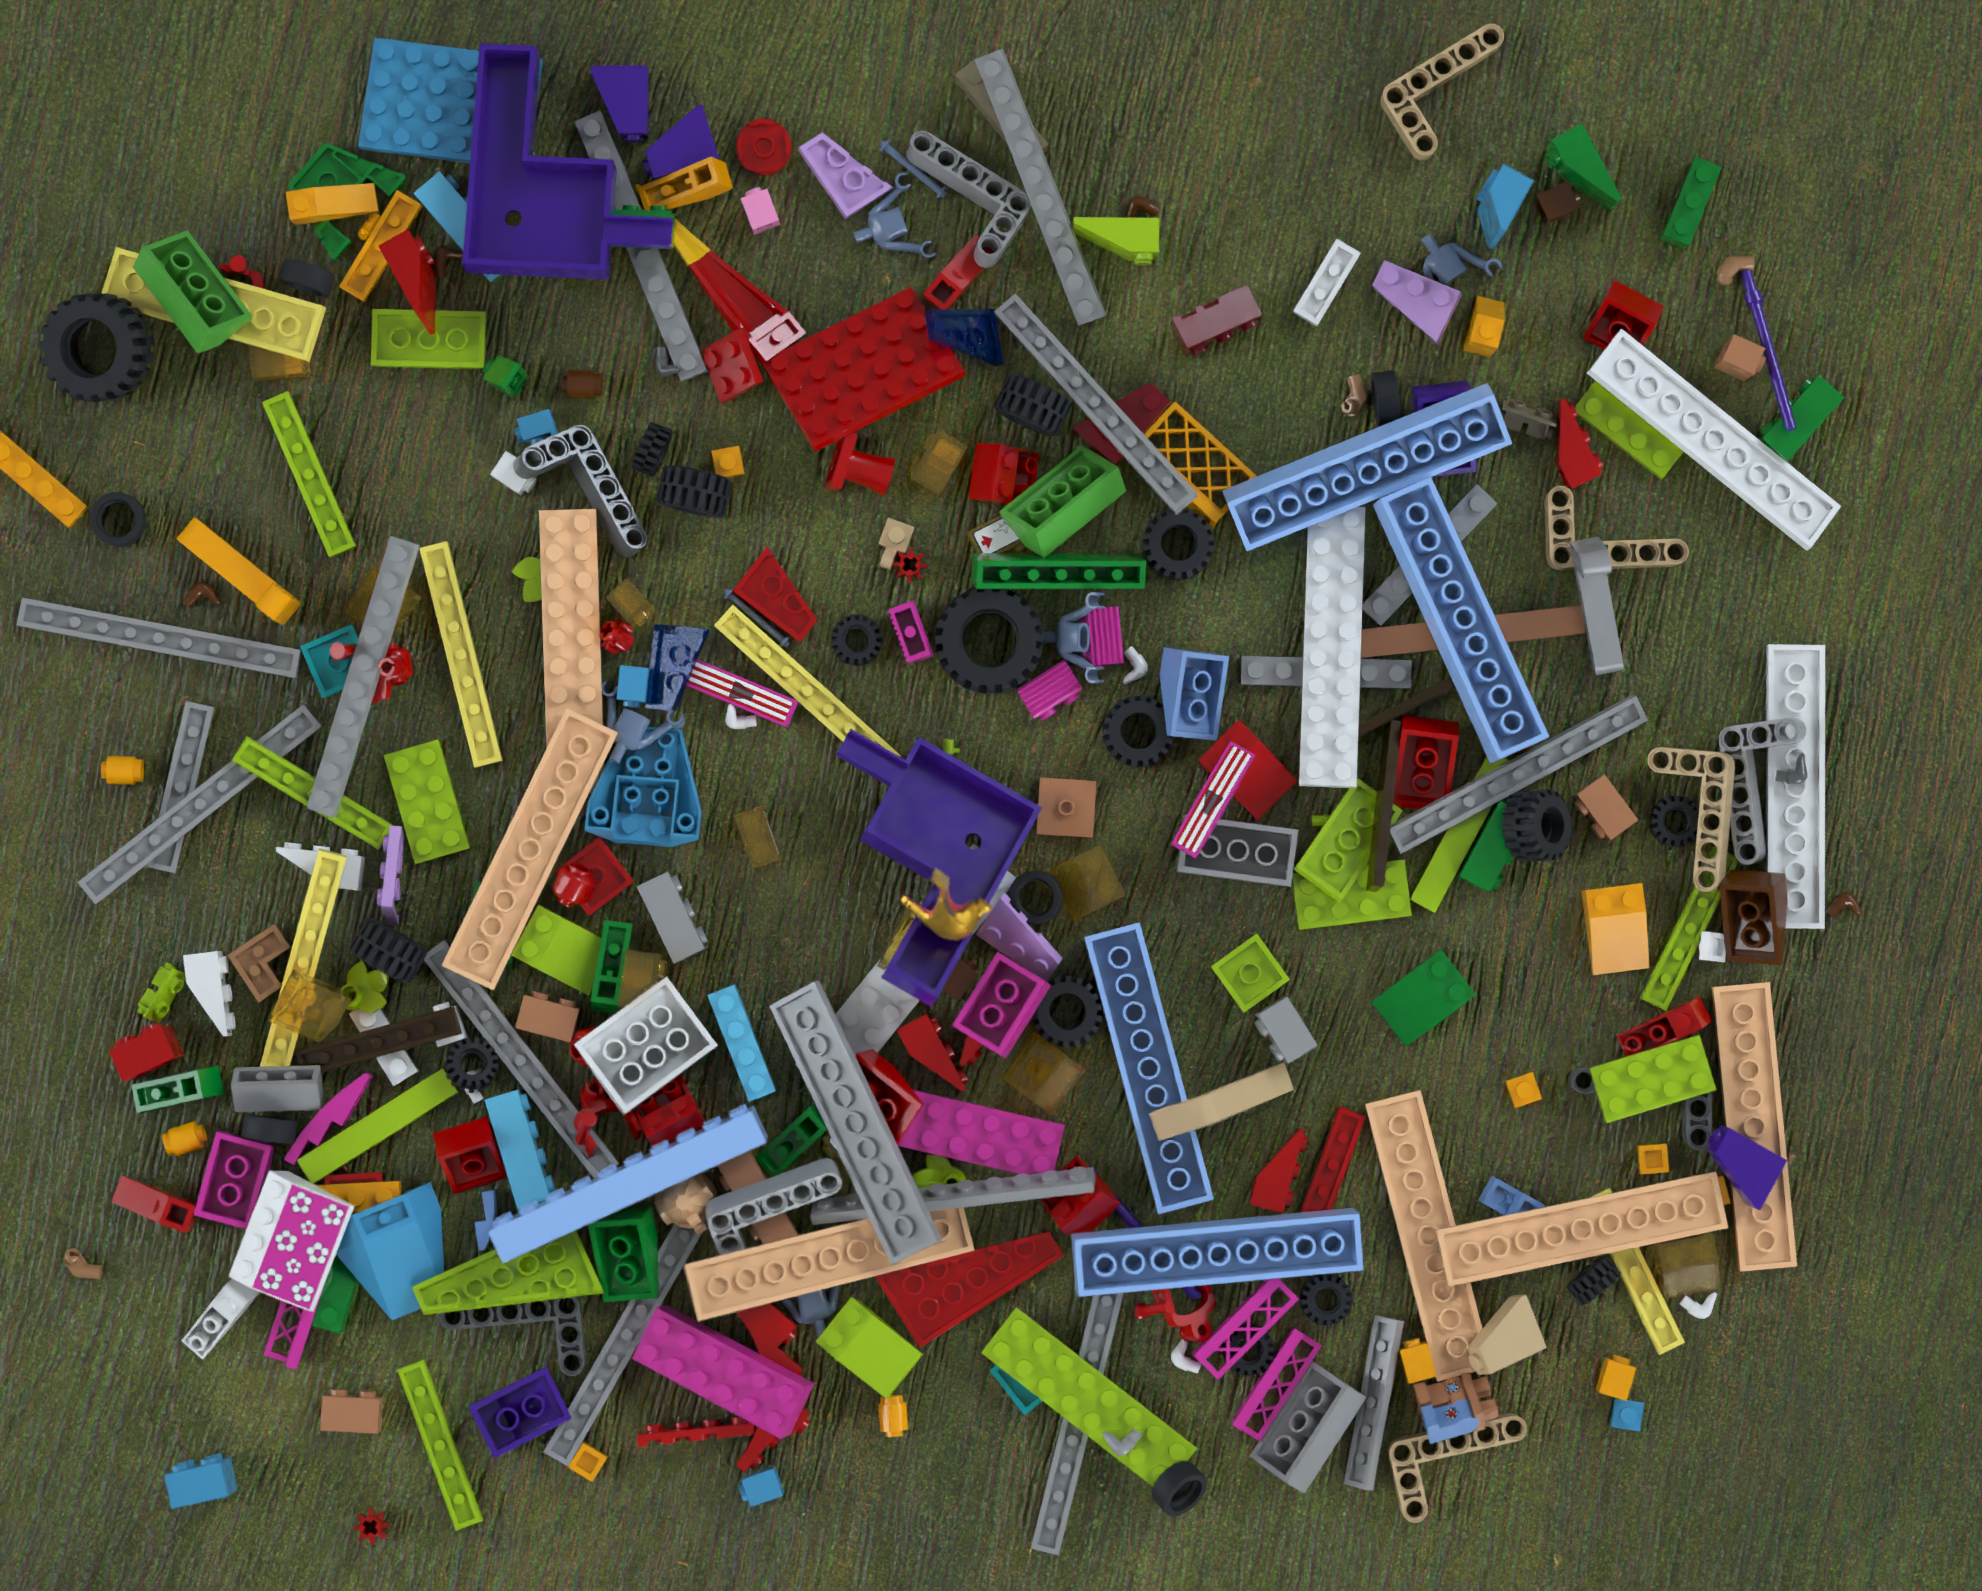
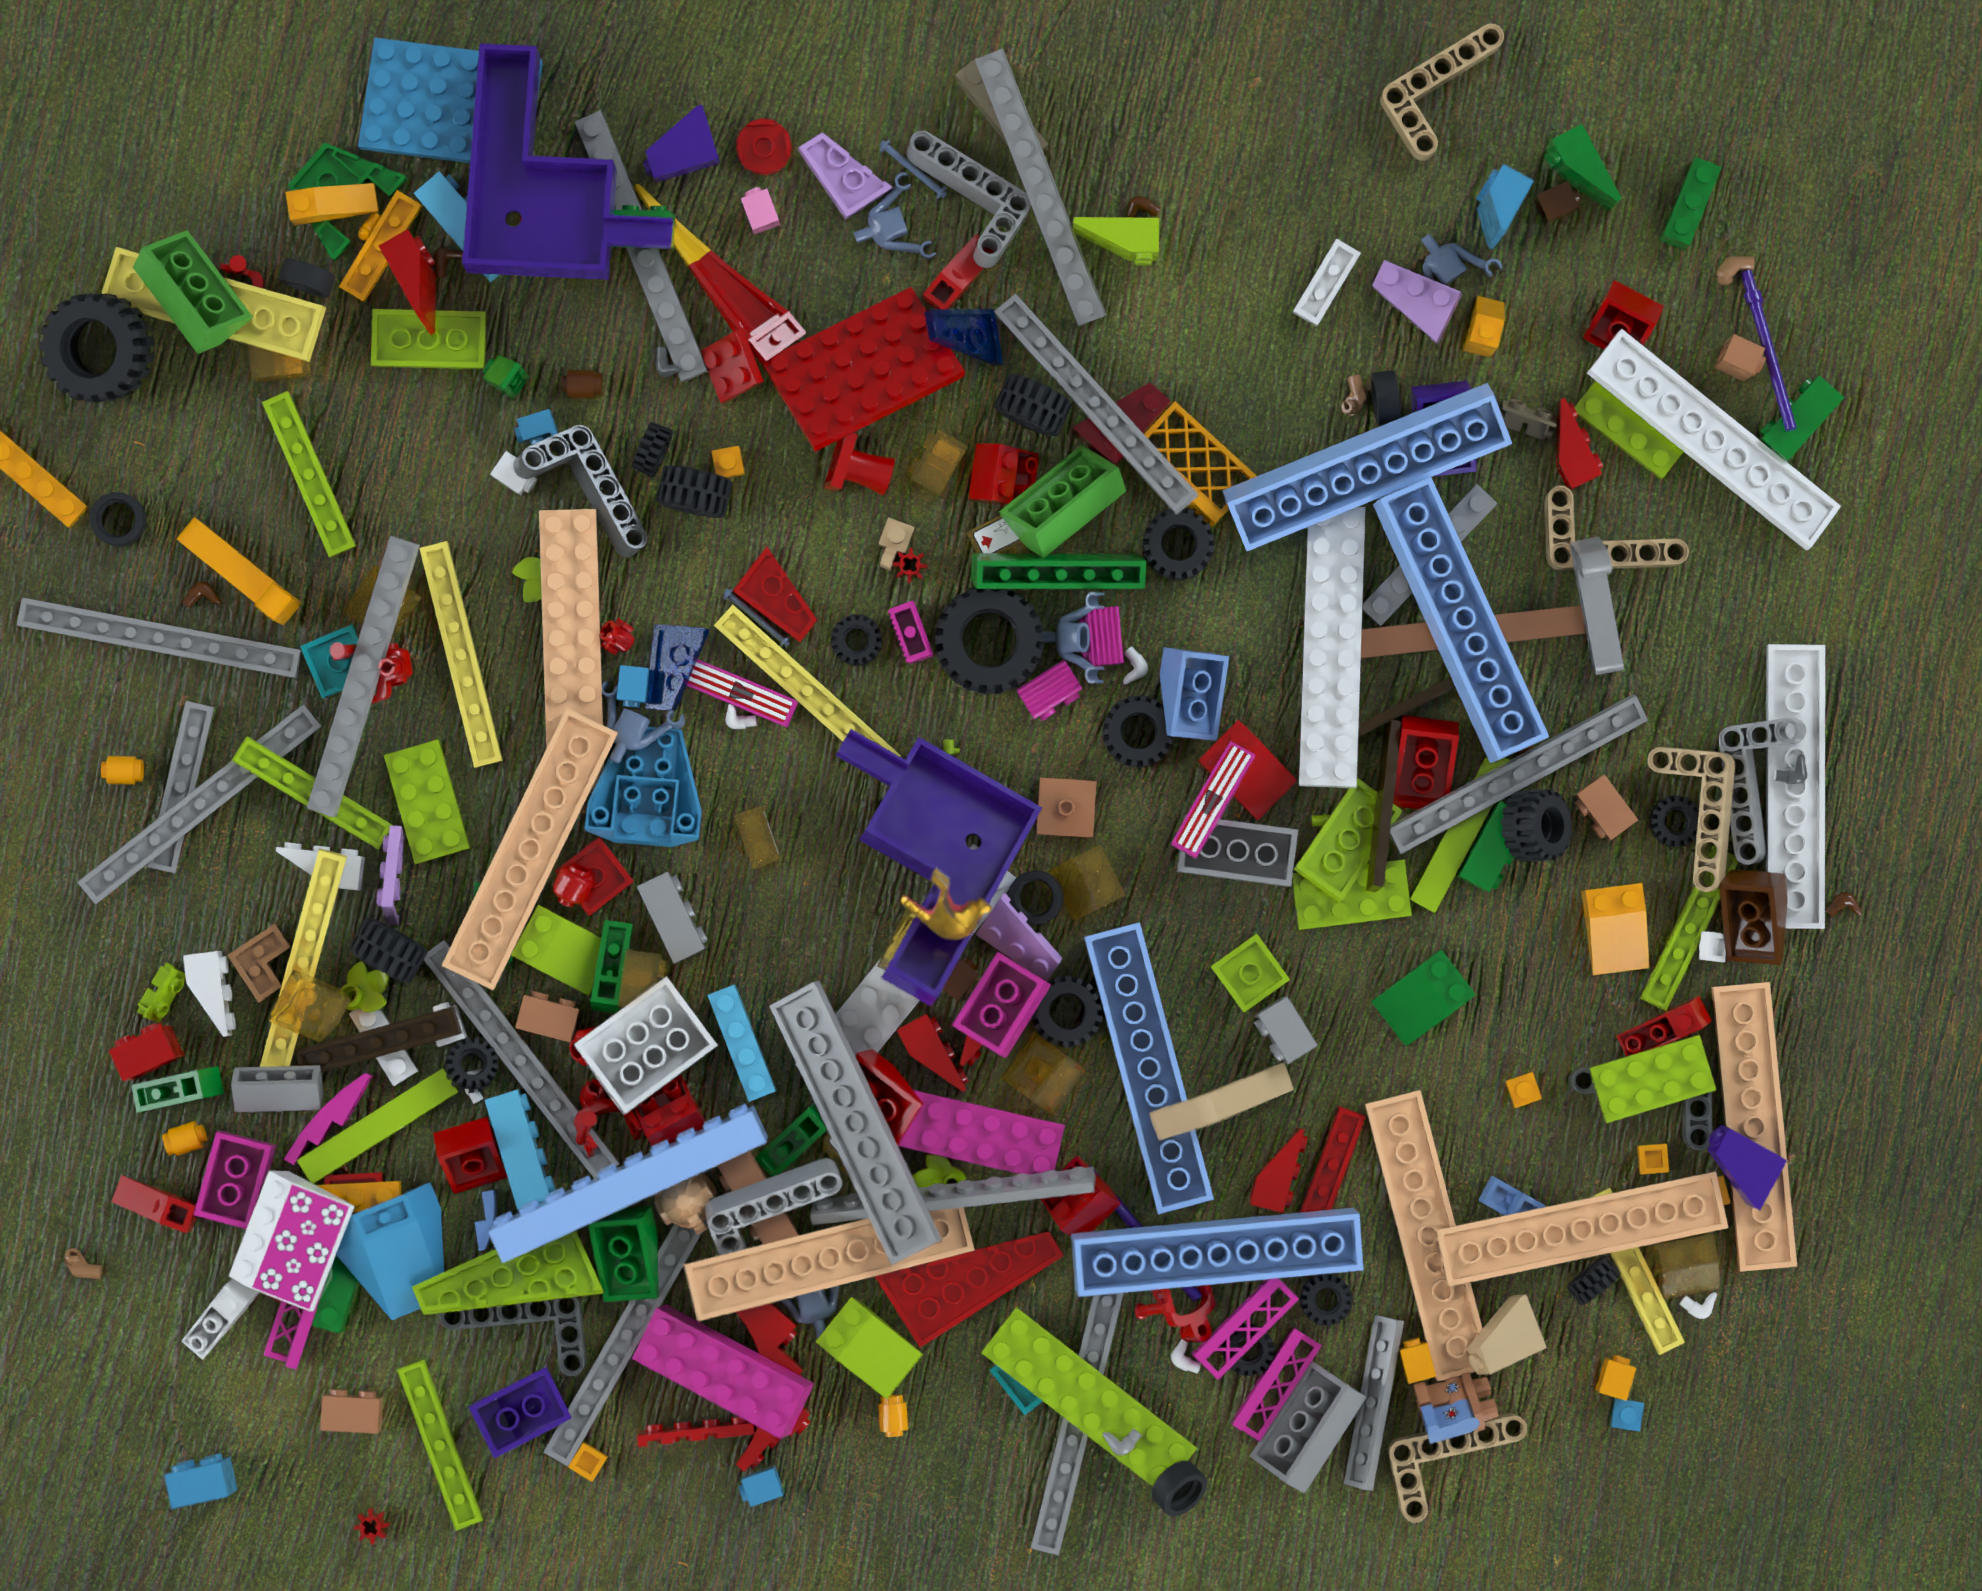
(269, 1128): black tyre -> none
(626, 98): dark purple slope -> none
(630, 603): clear yellow brick -> none
(687, 185): light orange slope -> none
(1216, 321): wedge -> none
(1289, 672): light grey plate -> none

